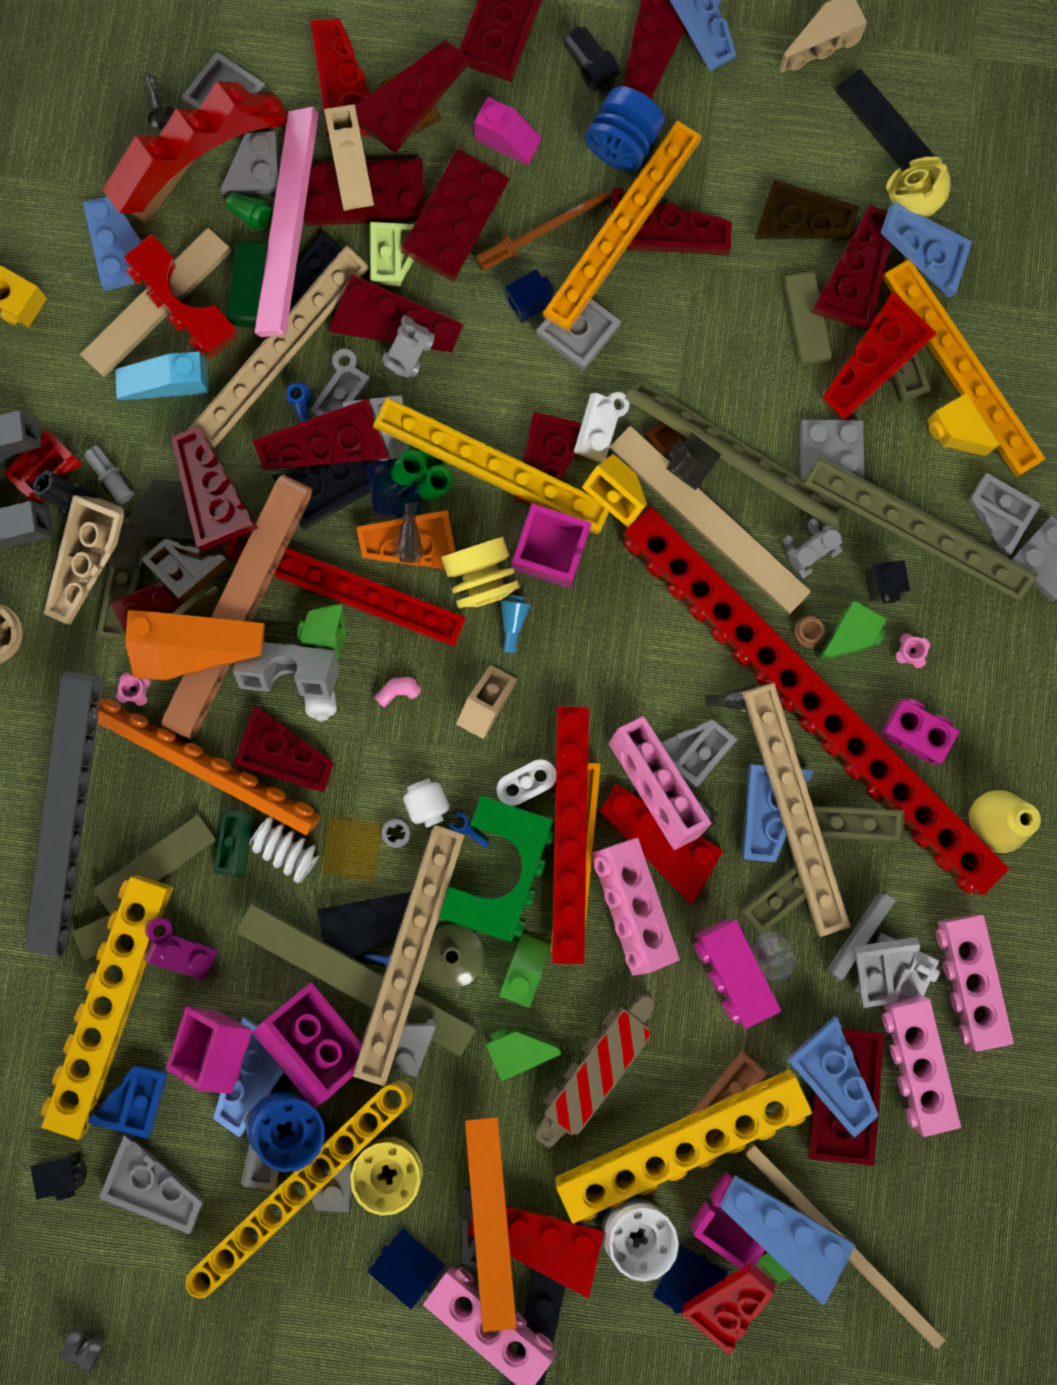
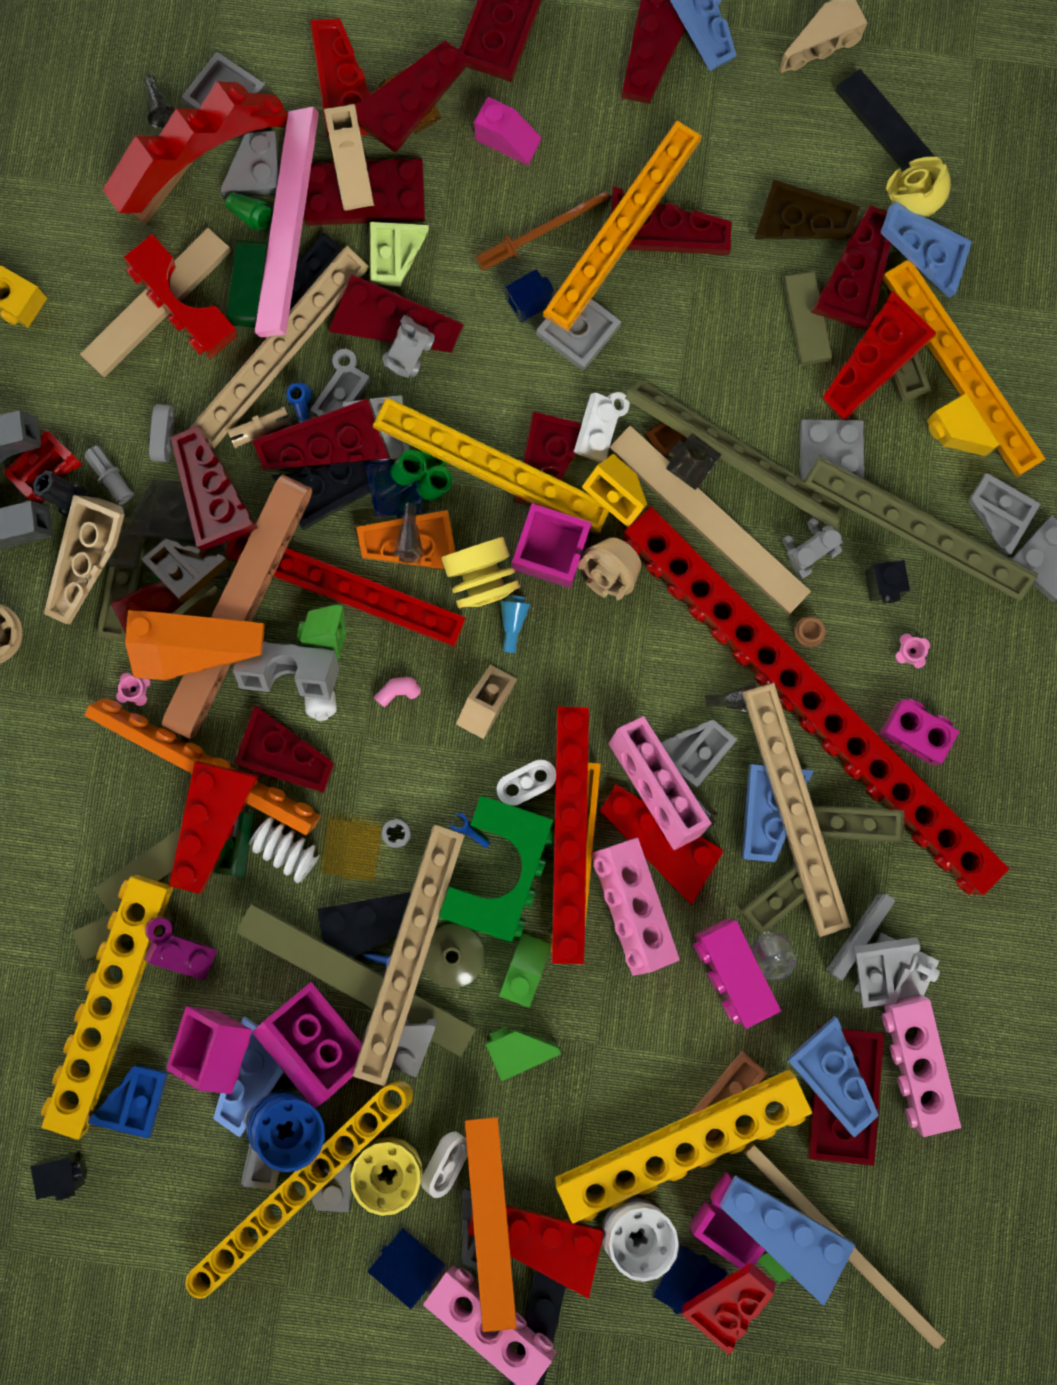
(63, 813): dark grey beam -> none
(87, 1355): flat silver wheel -> none
(111, 241): medium blue wing -> none
(150, 1188): light grey wing -> none
(161, 430): none -> light grey beam
(163, 377): medium azure slope -> none
(210, 813): none -> red wing
(259, 427): none -> tan pin
(426, 802): white head -> none
(445, 1164): none -> white plate
(455, 215): dark red plate -> none
(595, 64): black piece -> none
(597, 1071): dark tan hinge -> none
(611, 568): none -> tan cone
(624, 128): blue wheel -> none
(854, 632): bright green slope -> none
(994, 1028): bright pink brick -> none
(1003, 820): light yellow cone -> none

